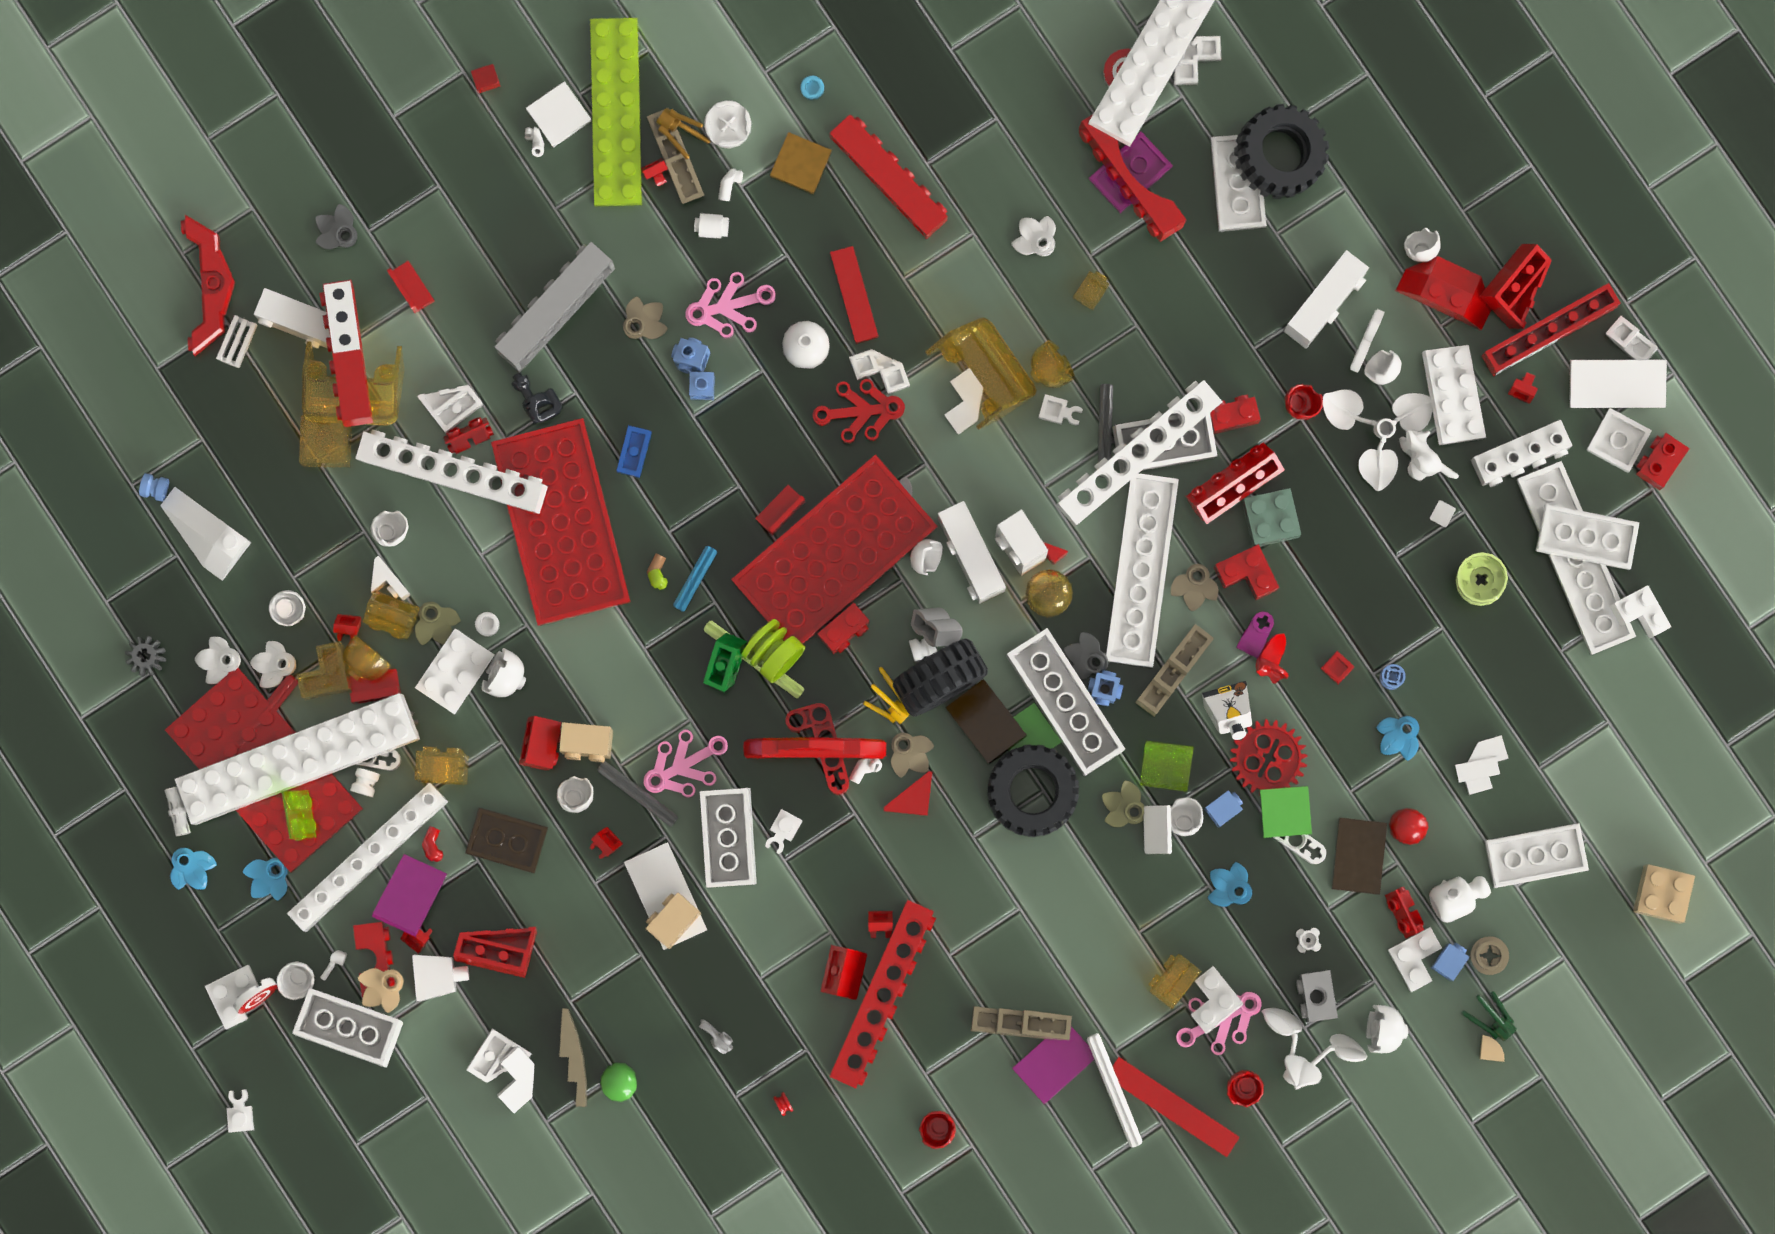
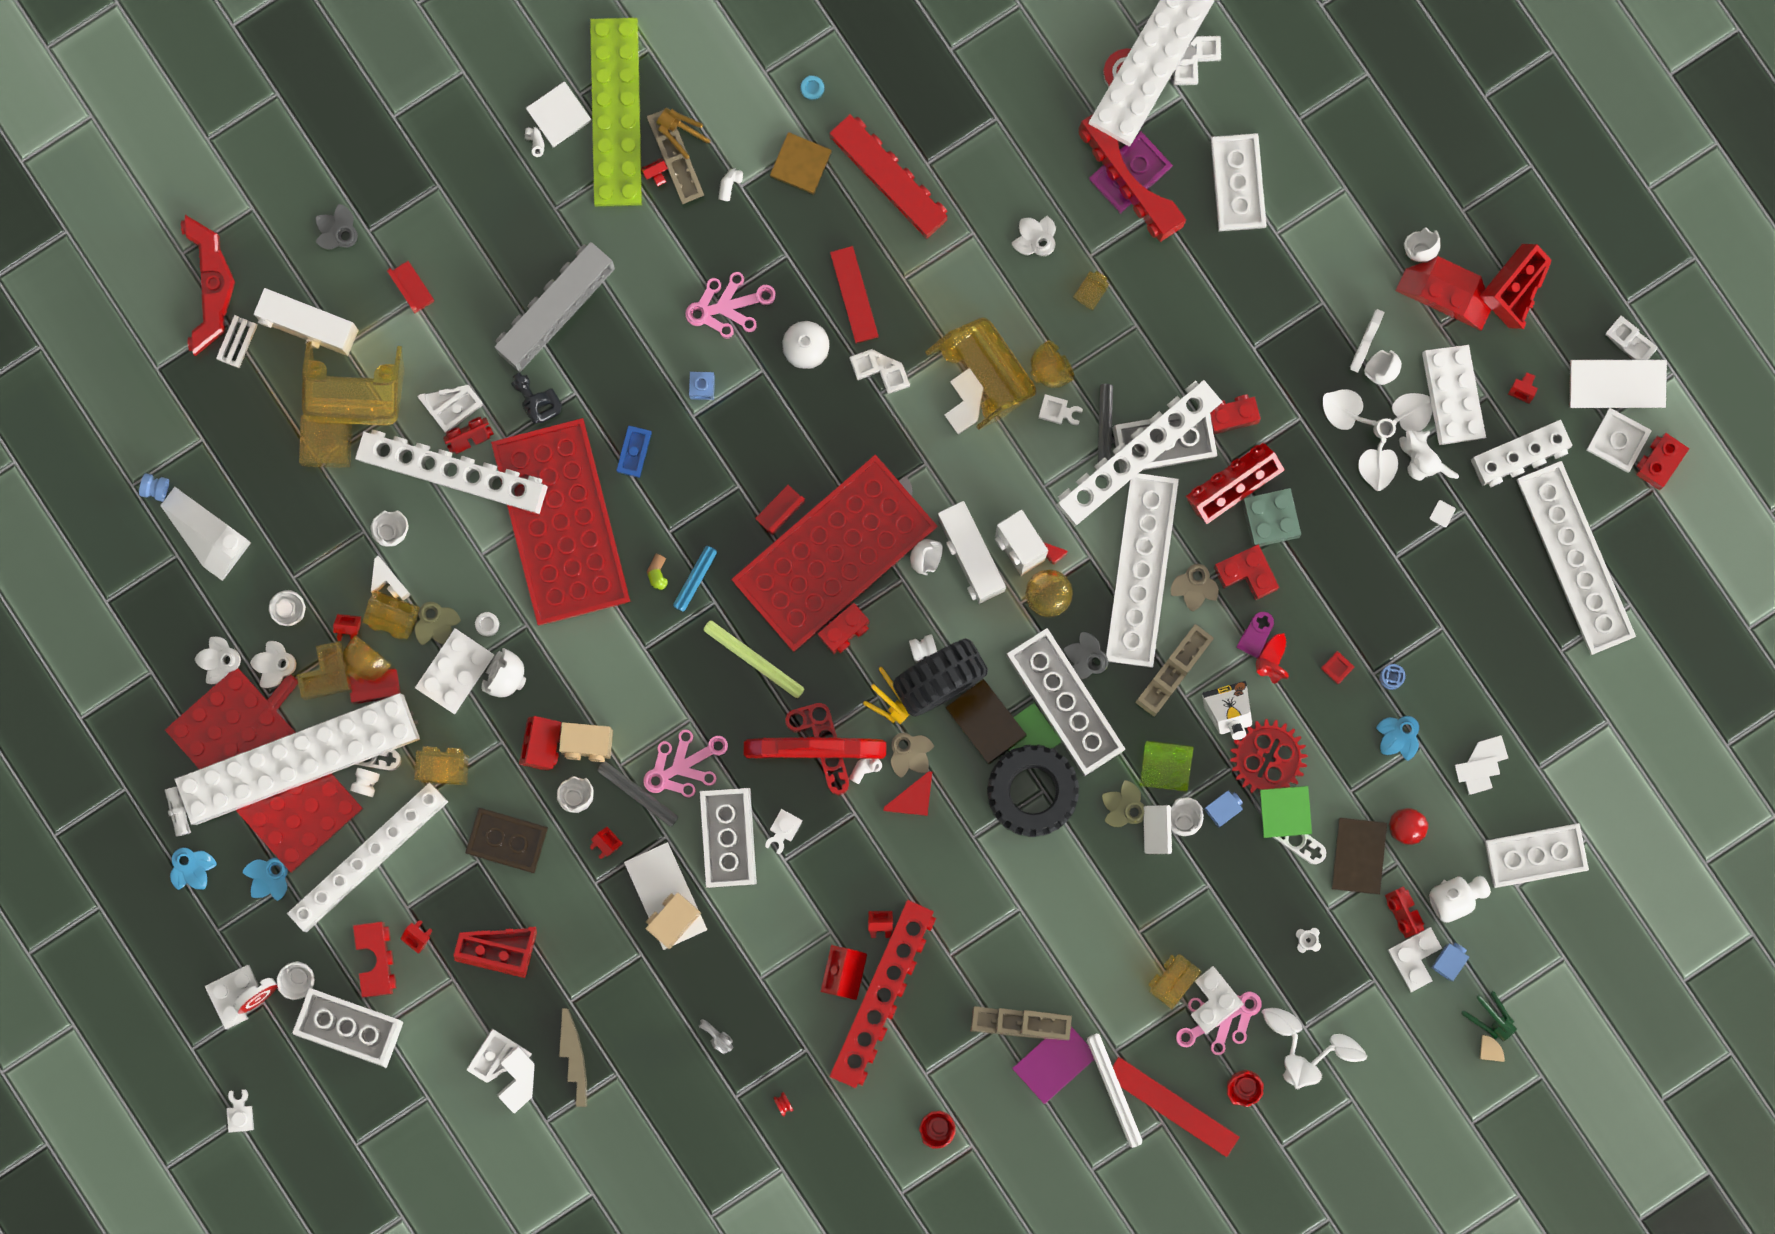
(138, 662): dark grey gear -> none
(299, 814): clear neon green hinge -> none
(337, 957): white hand -> none
(347, 353): red brick -> none
(379, 991): tan plate -> none
(409, 895): magenta tile -> none
(429, 846): red arm -> none
(436, 976): white torso -> none
(485, 78): red slope -> none
(618, 1082): bright green hair -> none
(647, 318): dark tan plate -> none
(690, 355): medium blue brick -> none
(711, 225): white brick -> none
(725, 662): green brick -> none
(727, 124): white tile -> none
(769, 647): lime wheel -> none
(862, 411): red plant -> none
(936, 626): light grey brick -> none
(1105, 678): medium blue brick -> none
(1227, 883): dark azure plate -> none
(1303, 402): red hair -> none
(1305, 134): black tyre -> none
(1326, 299): white brick -> none
(1327, 1007): light grey brick -> none
(1385, 1029): white cylinder -> none
(1480, 565): yellowish green wheel -> none
(1497, 947): dark tan gear -> none
(1550, 329): red brick -> none
(1587, 536): white tile -> none
(1644, 607): white plate -> none
(1664, 894): tan brick -> none

